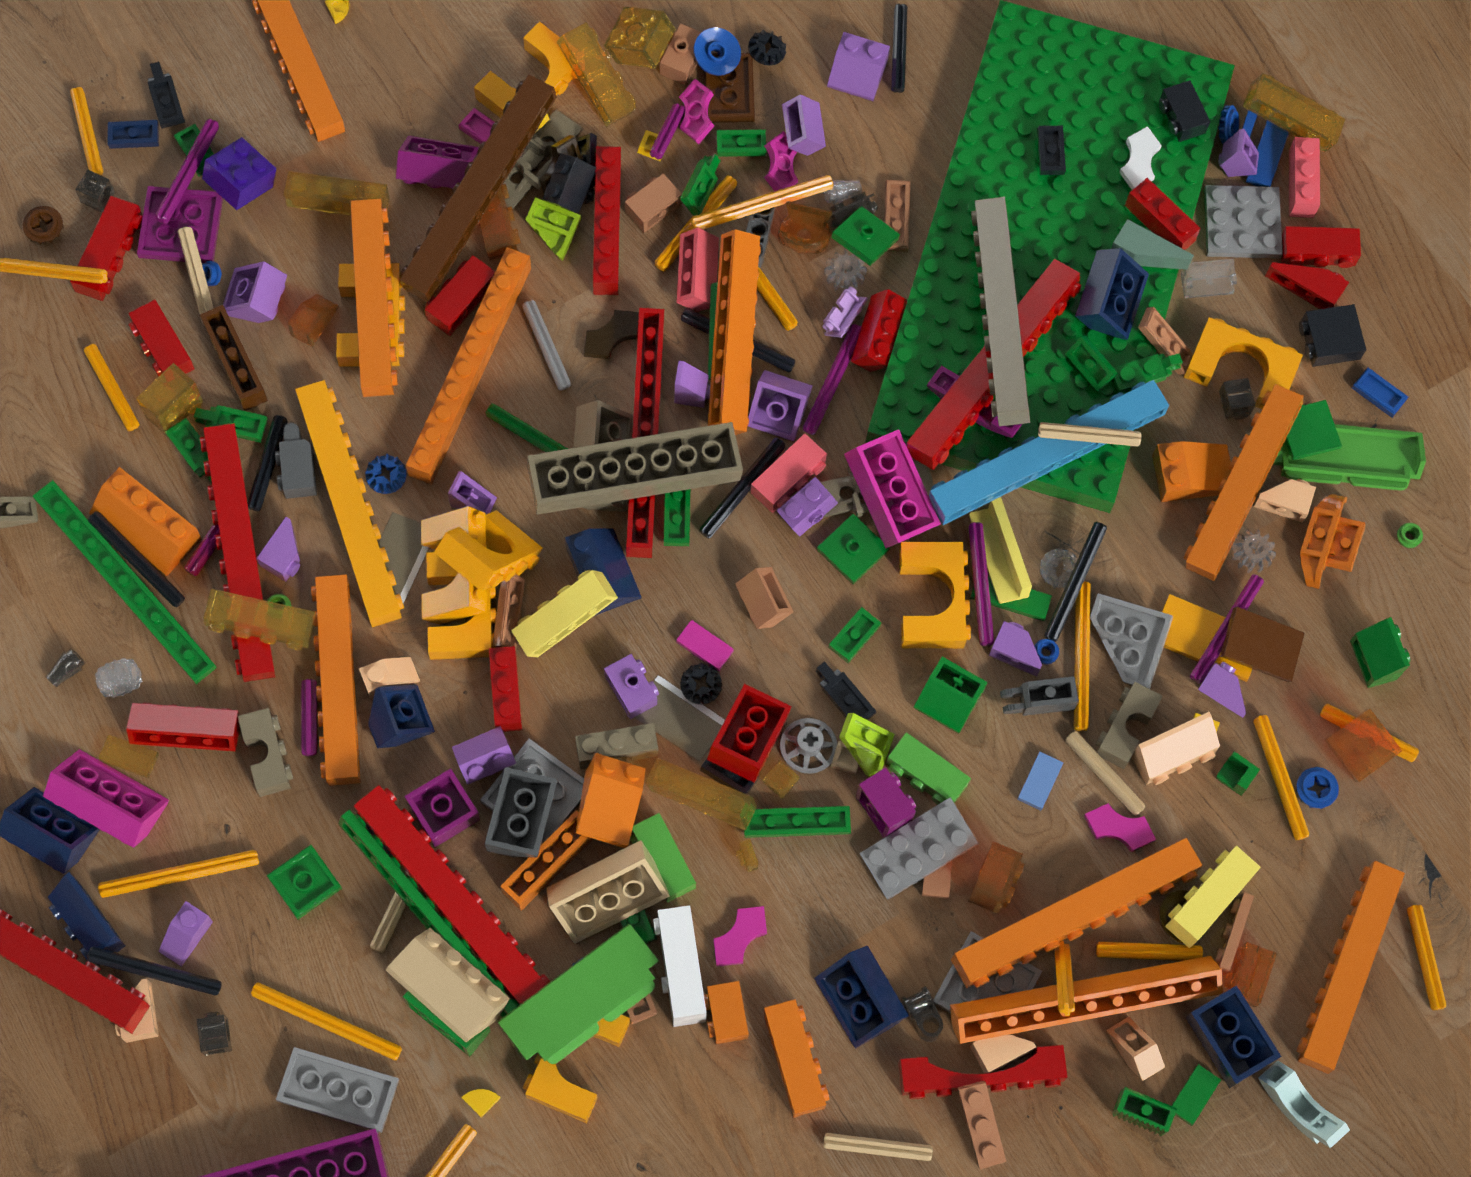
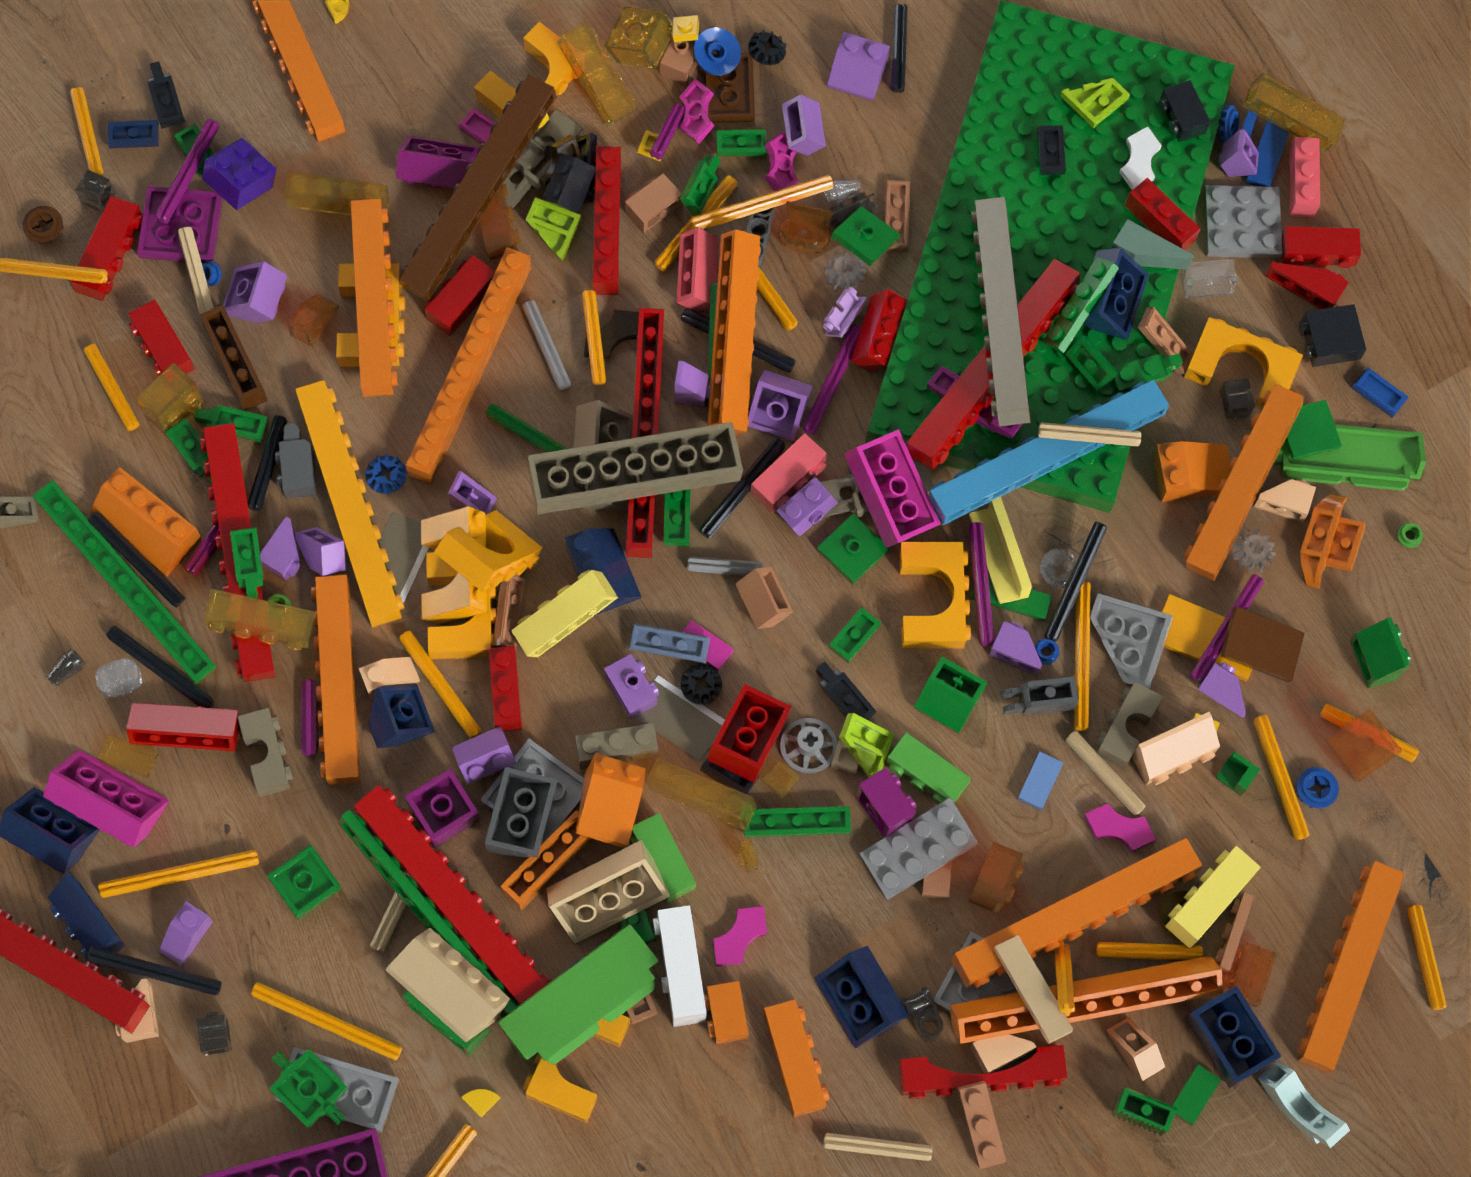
(159, 667): none -> black axle
(247, 560): none -> green hinge
(308, 1088): none -> green plate
(322, 551): none -> medium lavender slope
(440, 684): none -> light orange axle
(594, 337): none -> light orange axle
(669, 643): none -> sand blue tile
(685, 28): none -> yellow plate
(722, 566): none -> light grey axle
(1033, 989): none -> tan tile
(1080, 304): none -> green plate
(1096, 100): none -> lime wing

